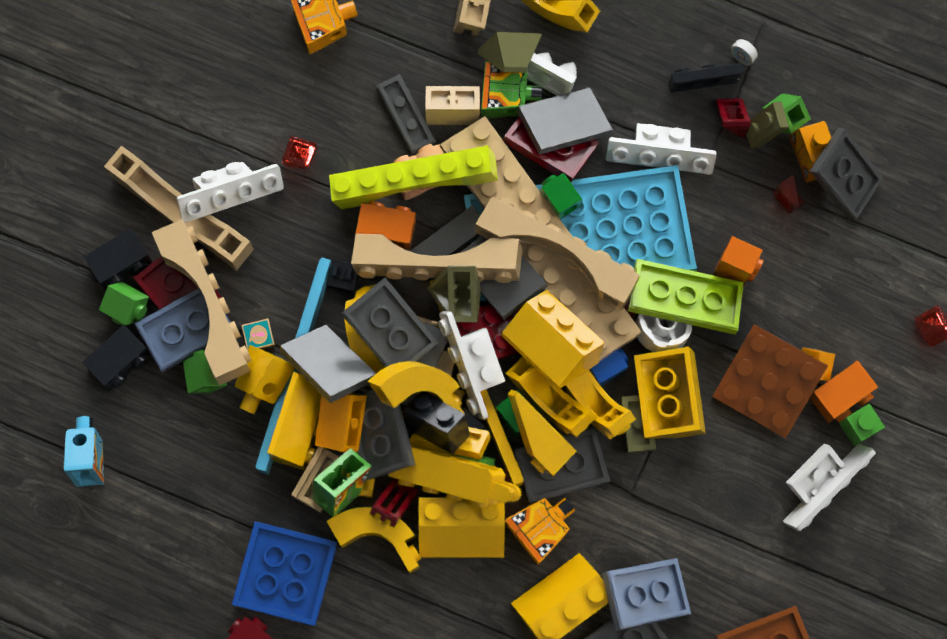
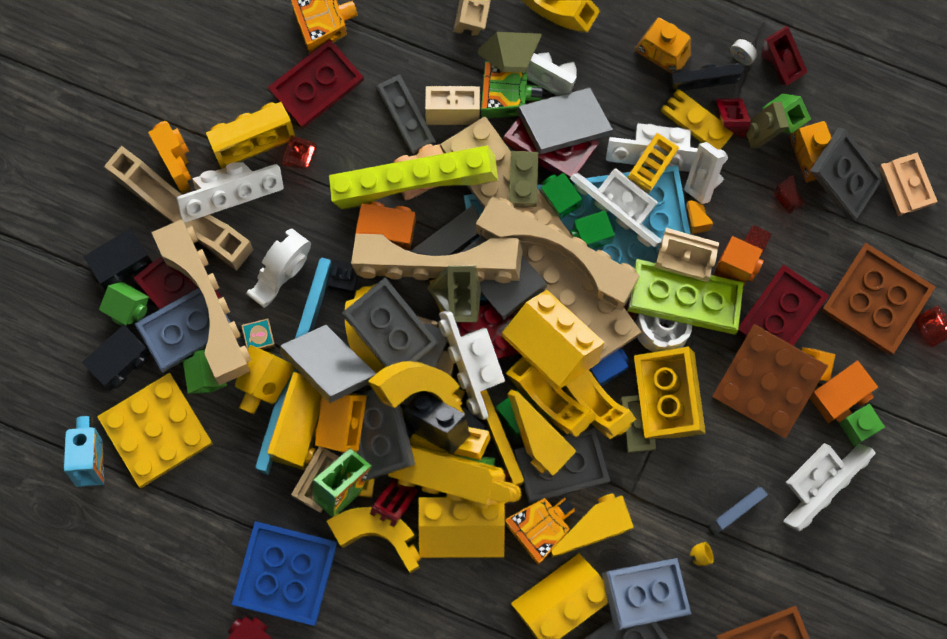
(155, 430): none -> yellow plate
(172, 150): none -> light orange plate
(251, 134): none -> yellow slope
(281, 264): none -> white piece
(316, 83): none -> dark red plate
(523, 178): none -> olive plate
(594, 230): none -> green brick
(600, 523): none -> yellow slope
(624, 200): none -> white bracket
(638, 169): none -> yellow slope
(665, 46): none -> light orange torso
(687, 254): none -> tan hinge
(694, 117): none -> yellow hinge
(697, 218): none -> light orange slope
(703, 554): none -> yellow hinge
(705, 172): none -> white tile
(737, 510): none -> sand blue tile
(758, 237): none -> clear red slope
(784, 55): none -> dark red slope
(785, 306): none -> dark red plate
(878, 299): none -> dark orange plate
(908, 184): none -> light nougat plate

